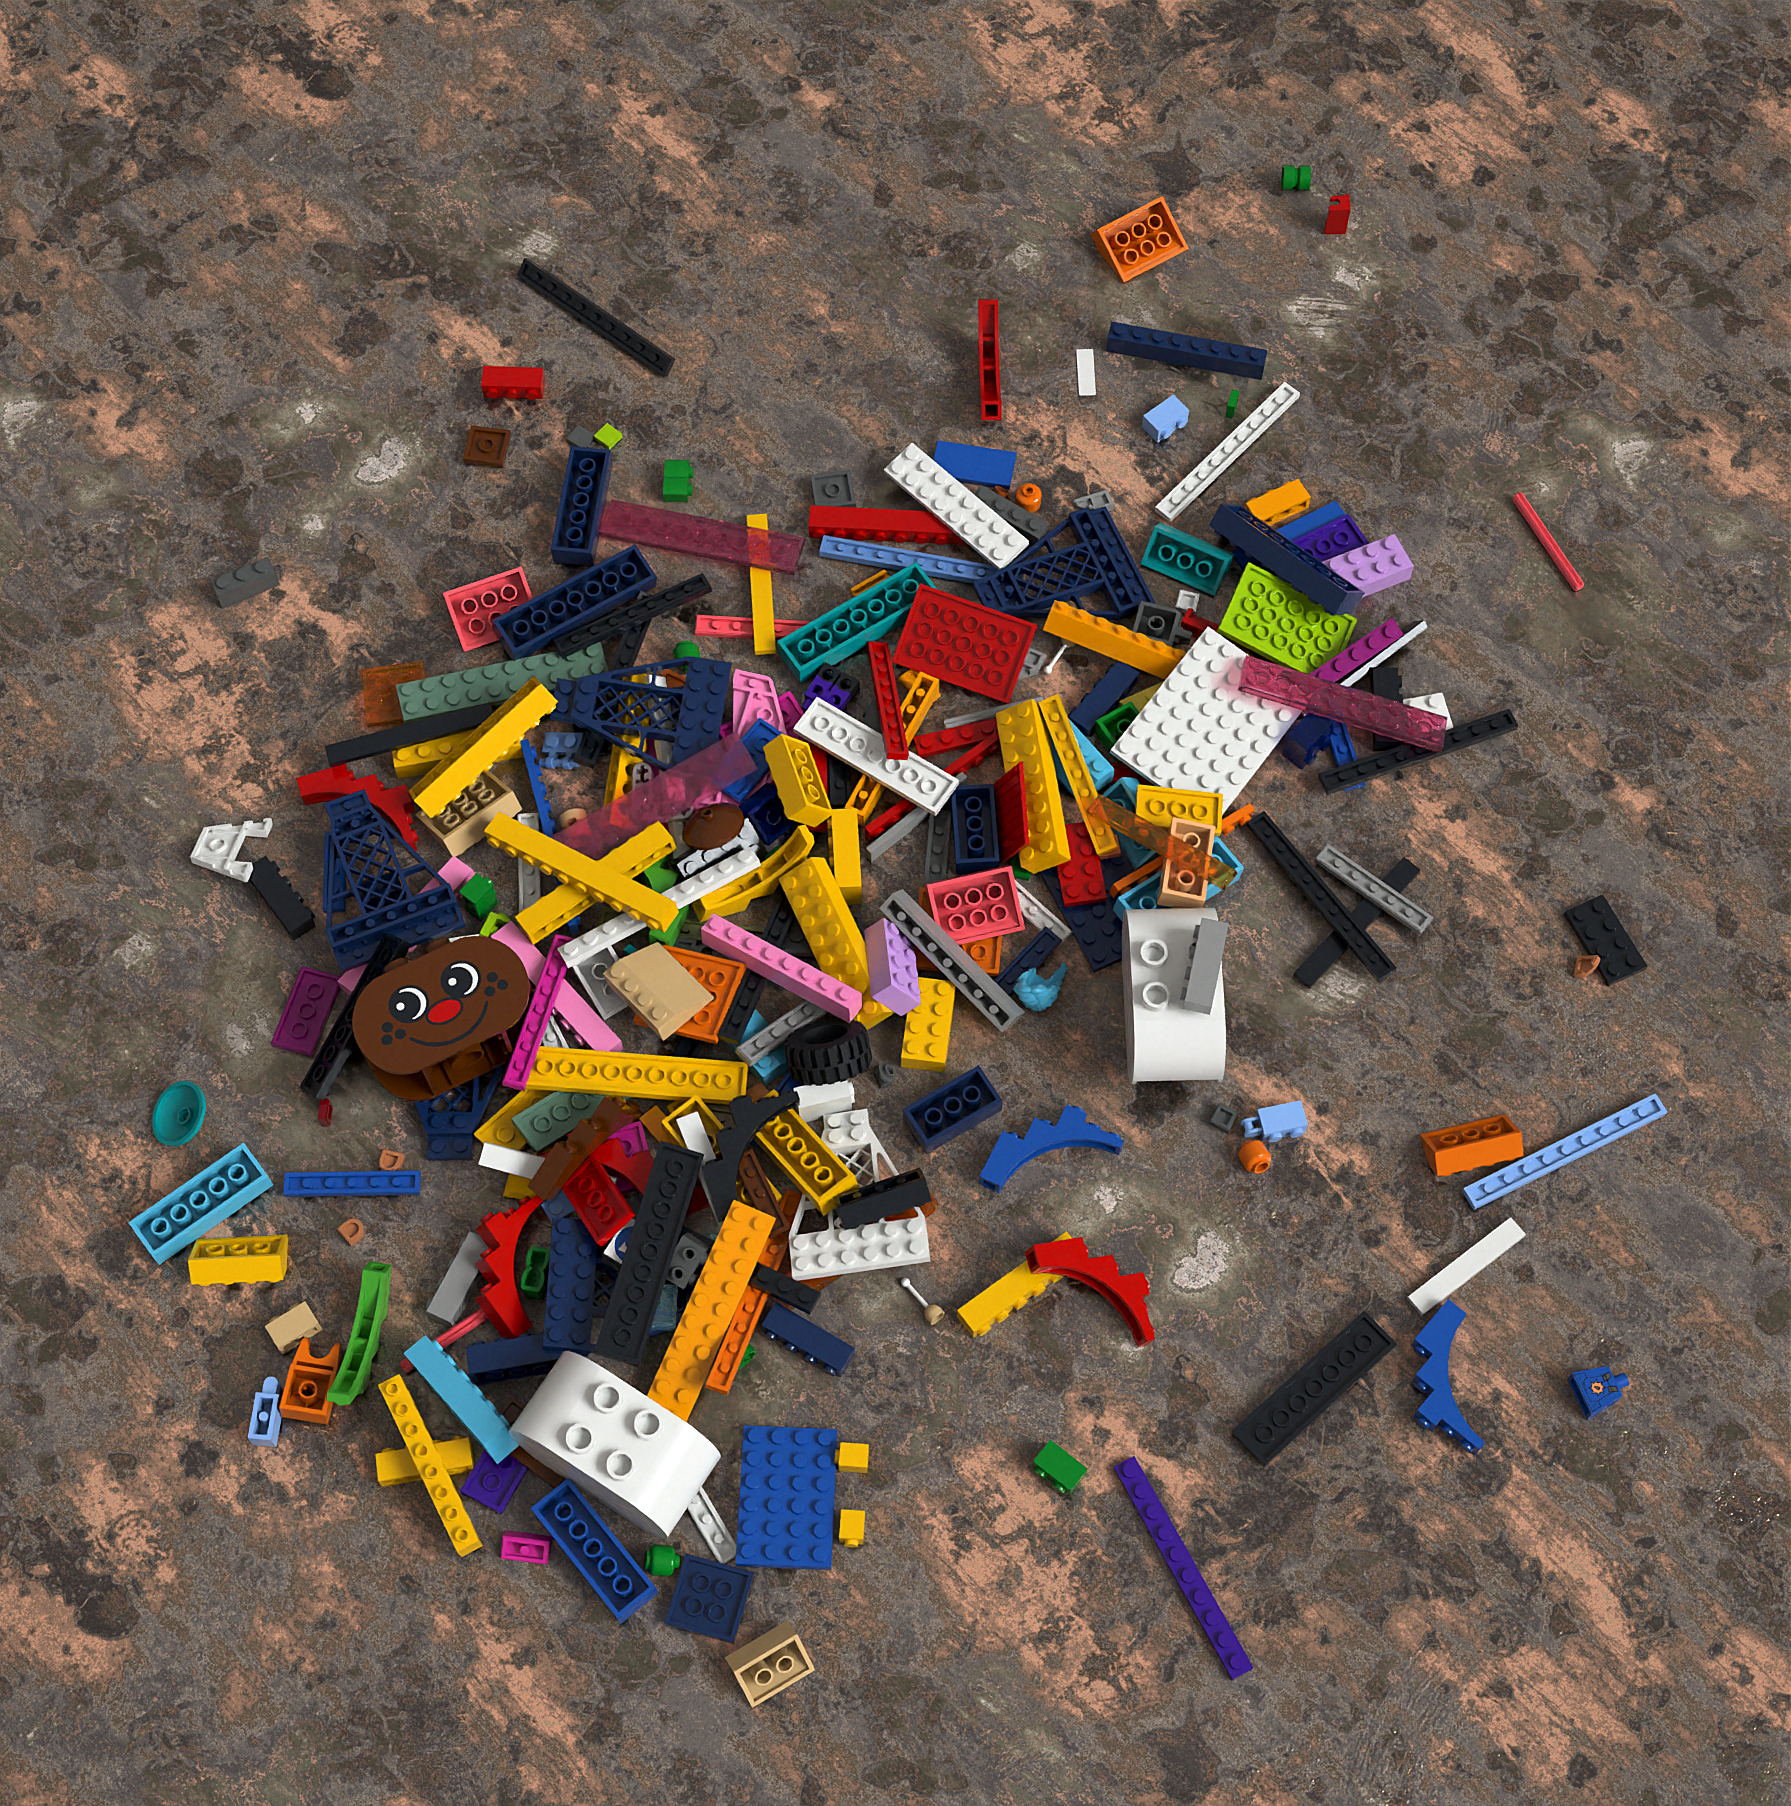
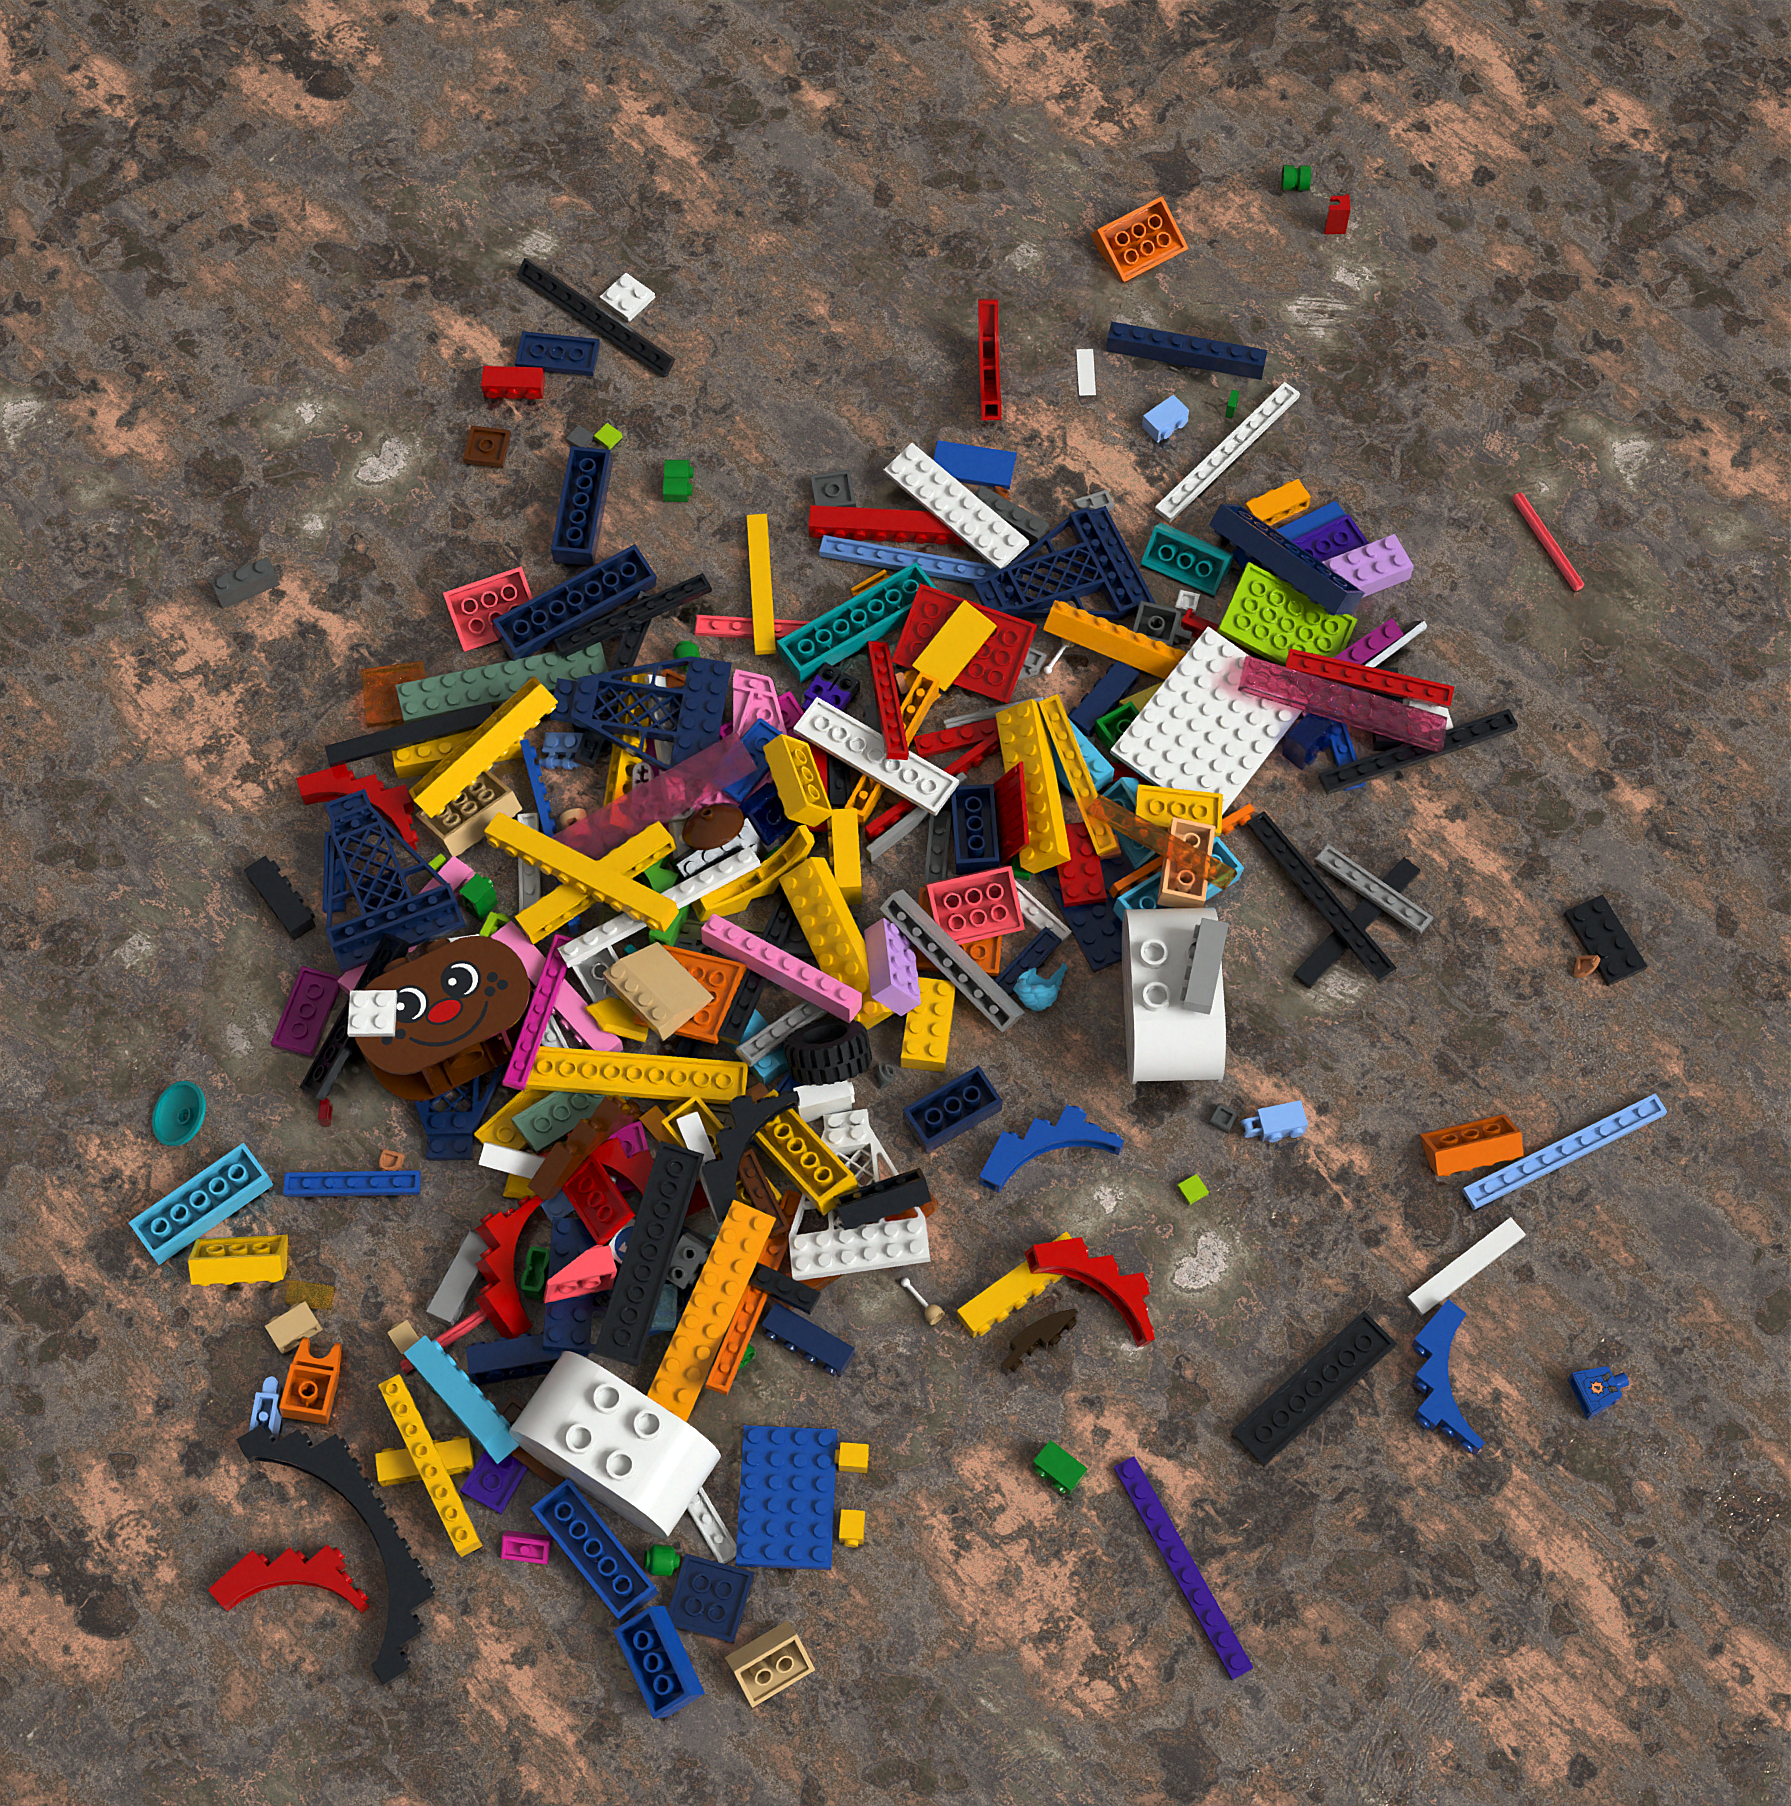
(221, 843): white wing -> none
(254, 1575): none -> red arch
(314, 1294): none -> clear yellow tile
(334, 1467): none -> black arch
(352, 1231): nougat tile -> none
(364, 1340): bright green arch -> none
(372, 1013): none -> white plate
(403, 1336): none -> tan brick
(437, 864): none -> lime tile
(558, 353): none -> dark blue plate
(587, 1274): none -> coral slope
(617, 1018): none -> yellow tile
(627, 297): none -> white plate
(659, 1662): none -> blue brick
(702, 537): clear pink plate -> none
(901, 684): none -> nougat tile
(955, 645): none -> yellow tile
(1028, 497): orange head -> none
(1042, 1332): none -> dark brown slope
(1193, 1189): none -> lime tile
(1254, 1156): orange head -> none
(1370, 678): none -> red plate

